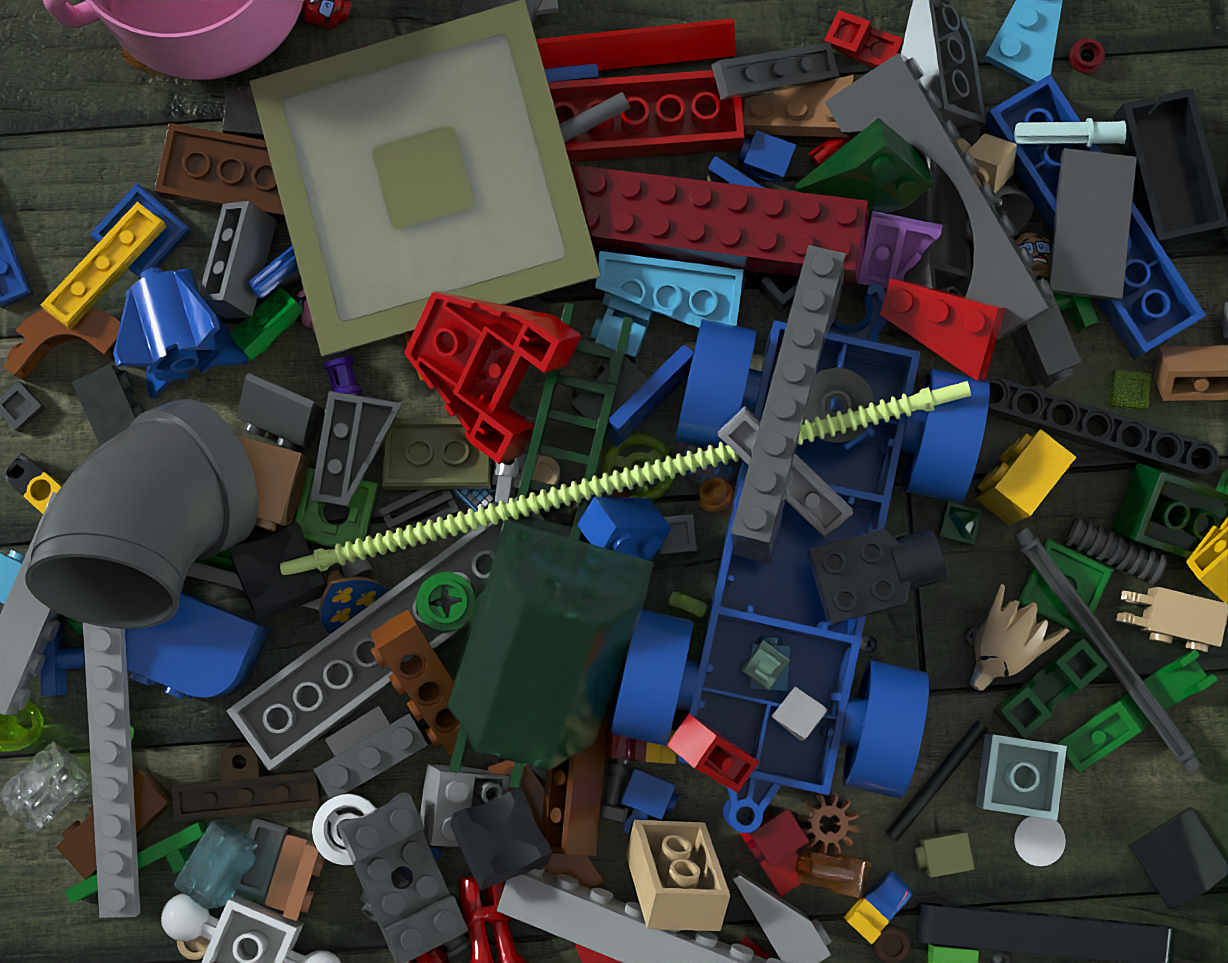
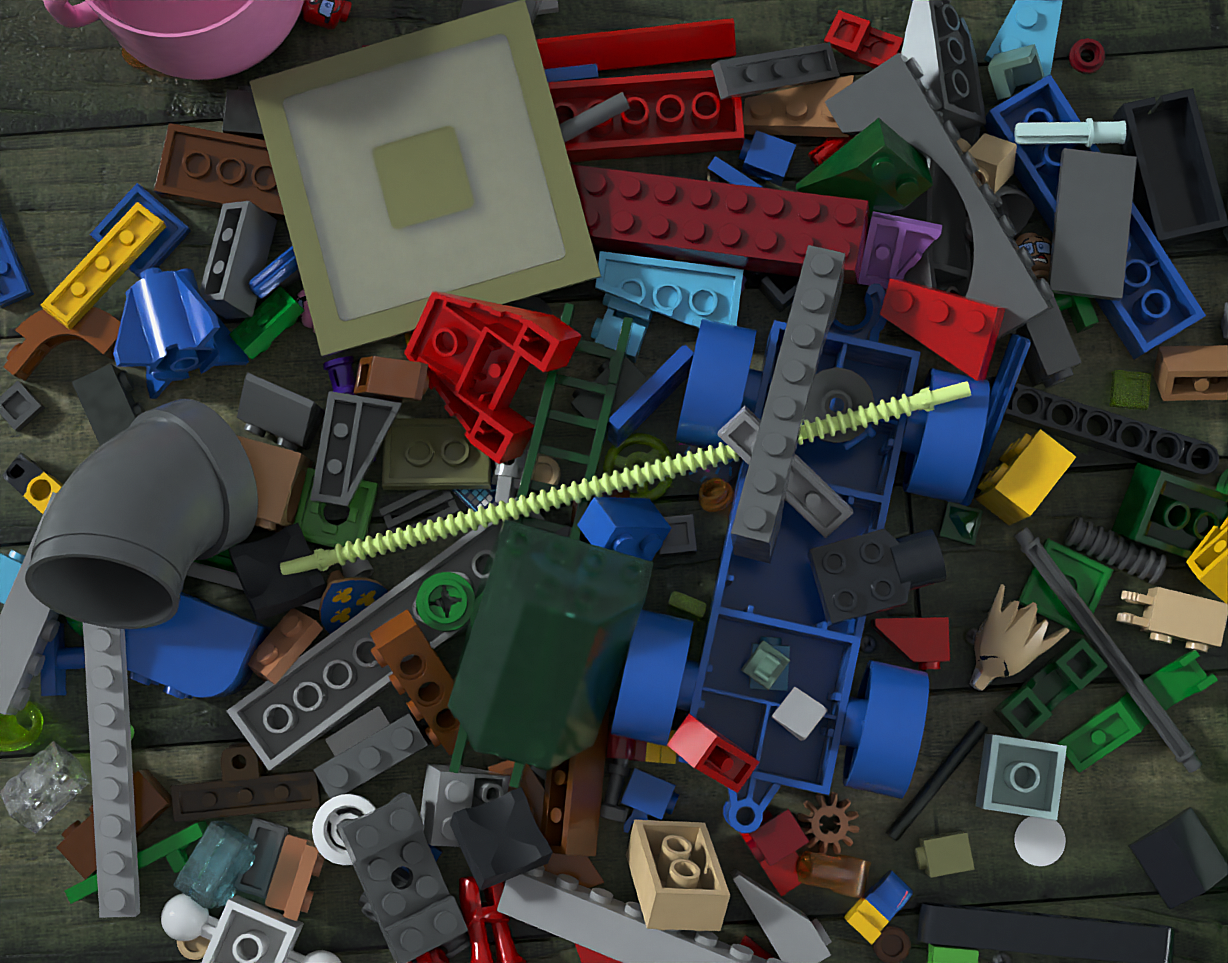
(283, 646): none -> nougat bracket
(391, 379): none -> reddish brown slope
(917, 639): none -> red slope
(998, 402): none -> blue axle
(1014, 69): none -> sand green panel

